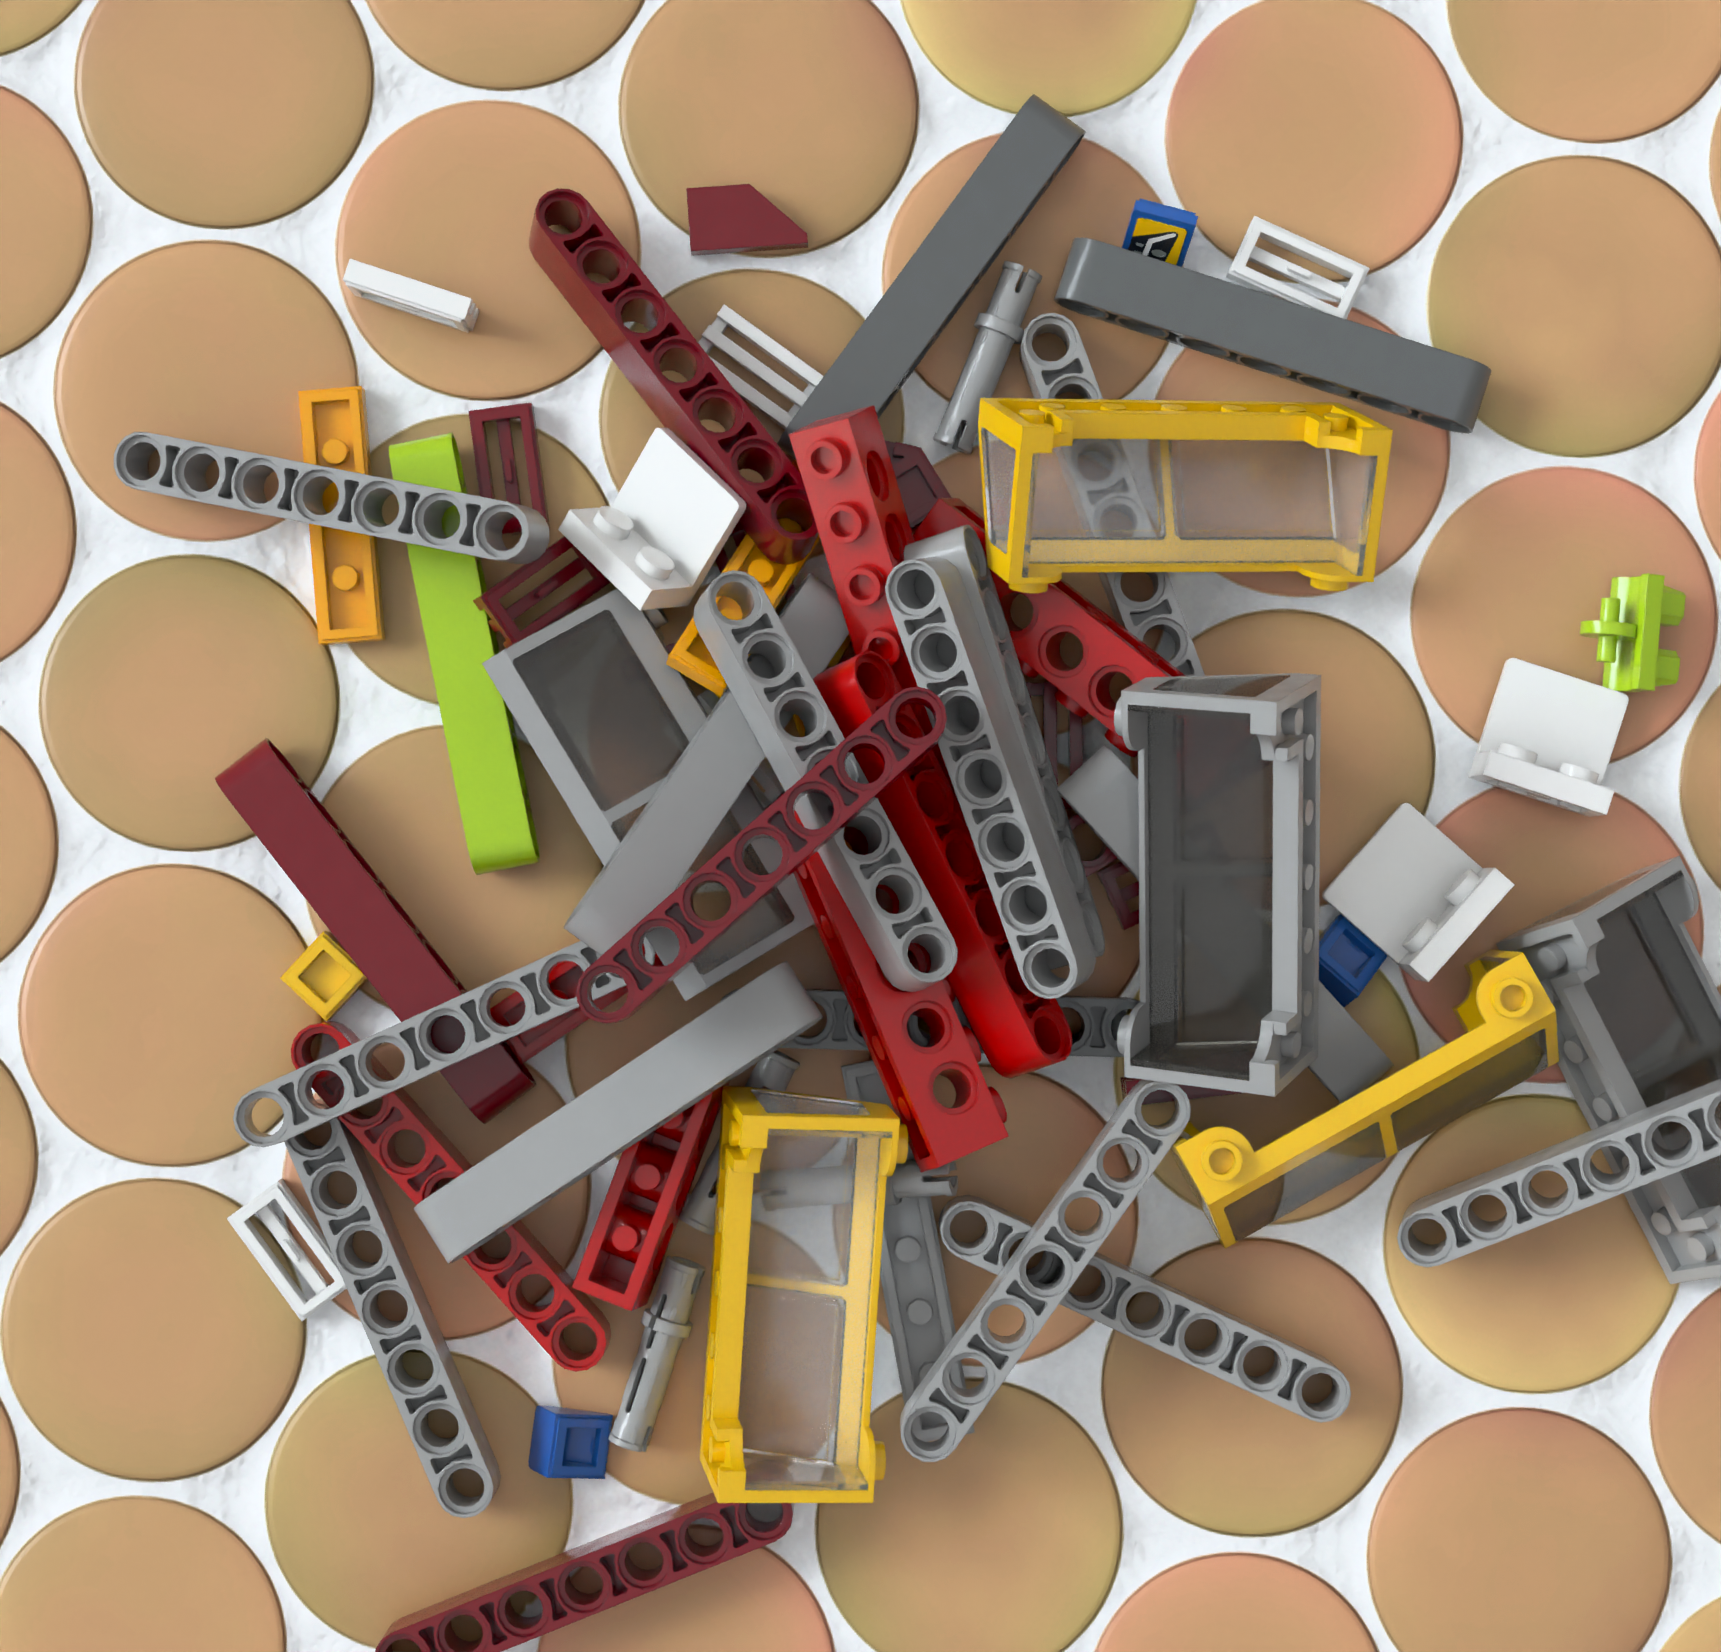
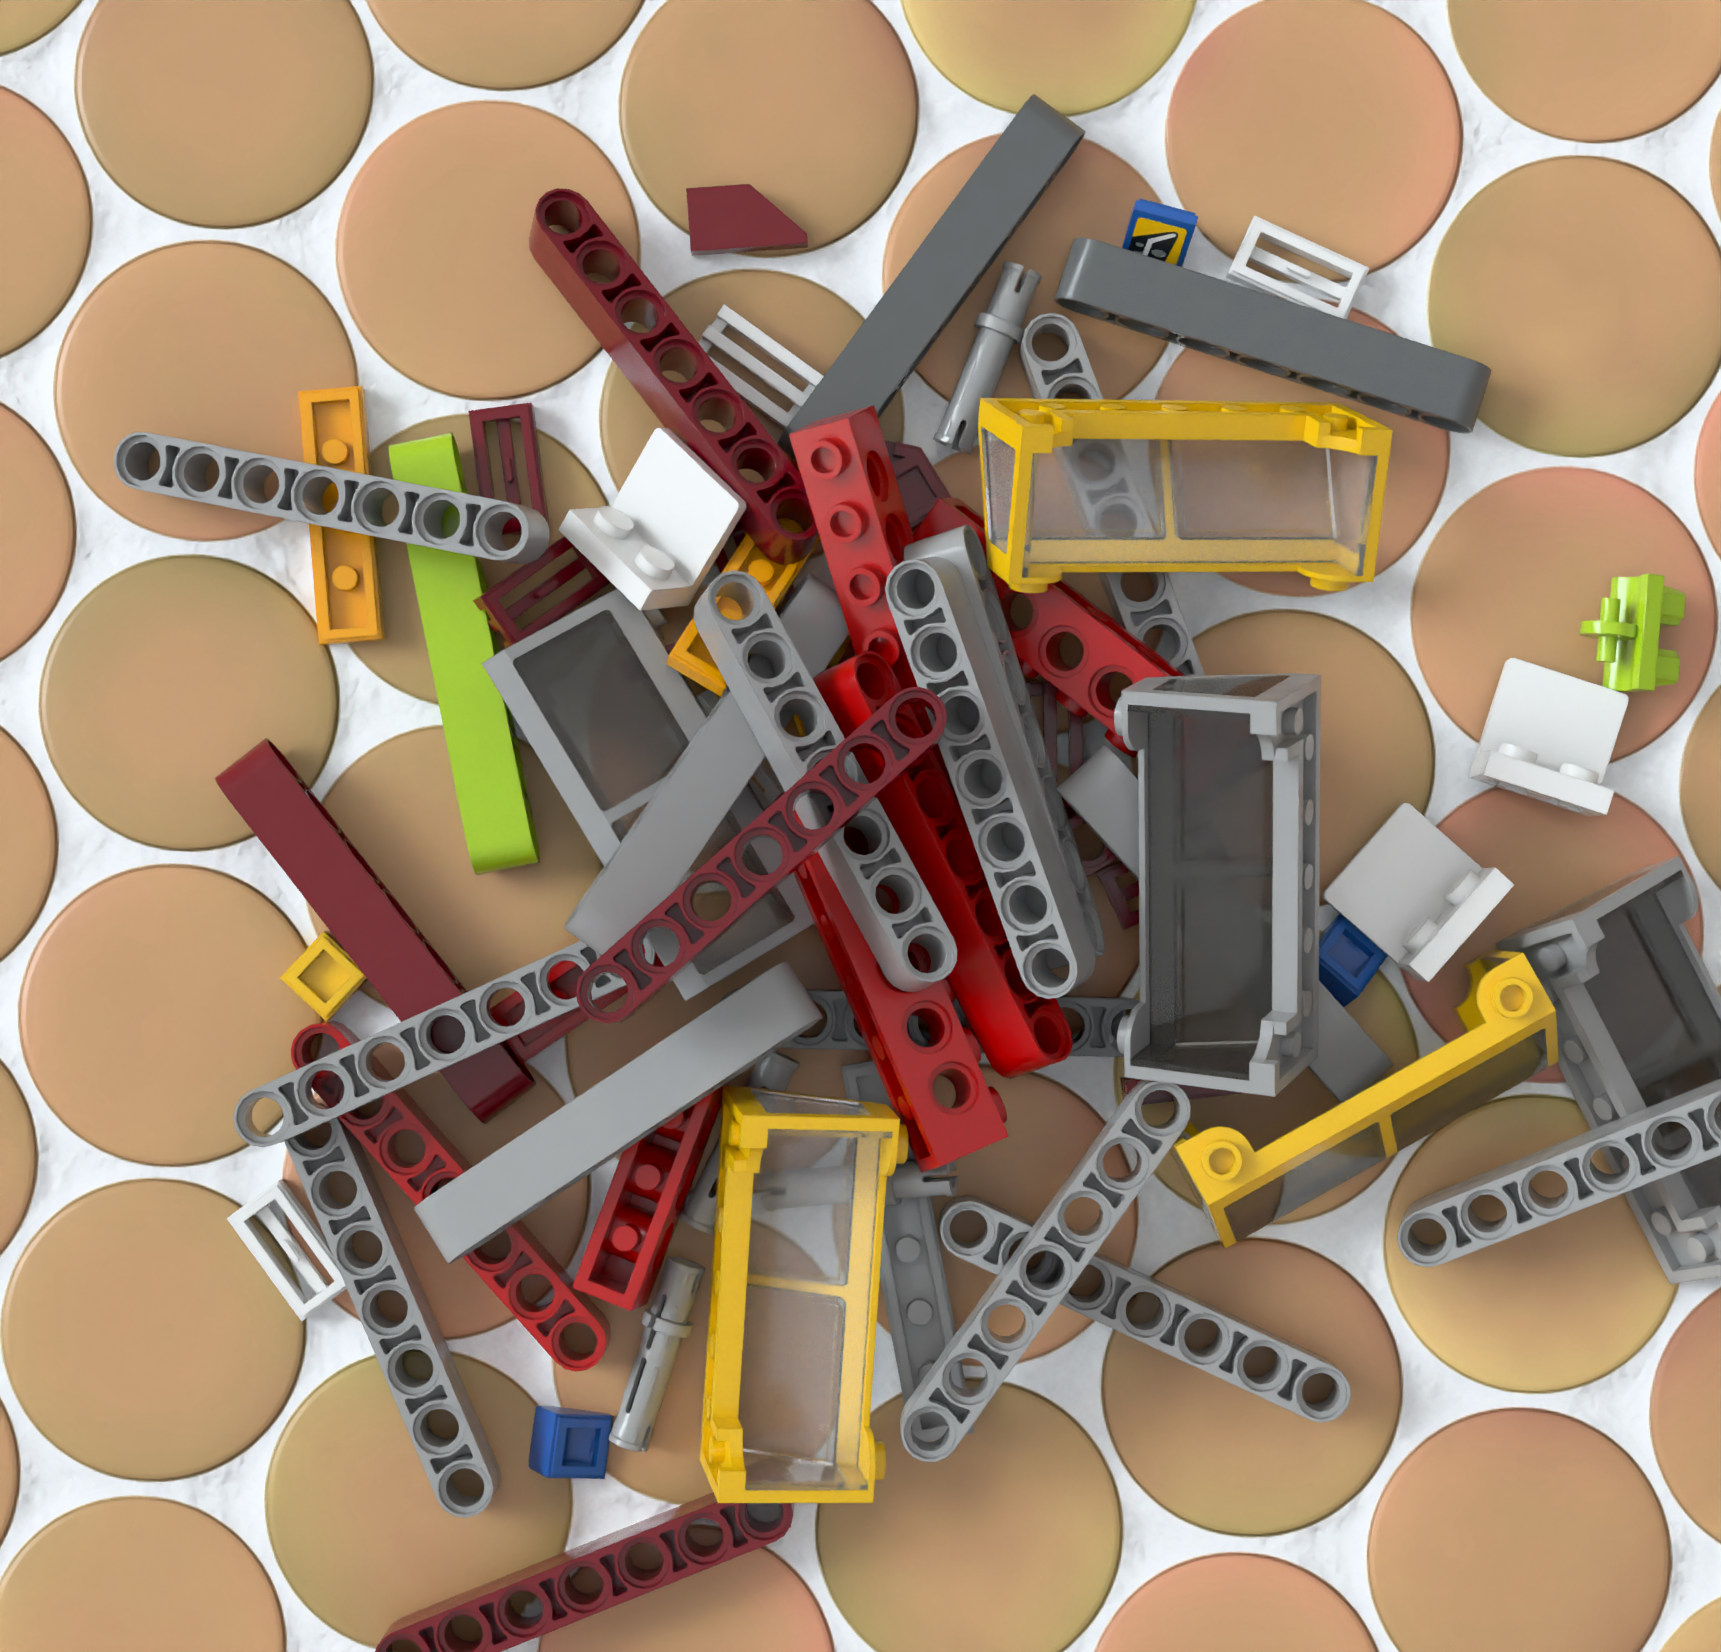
(411, 296): white tile -> none

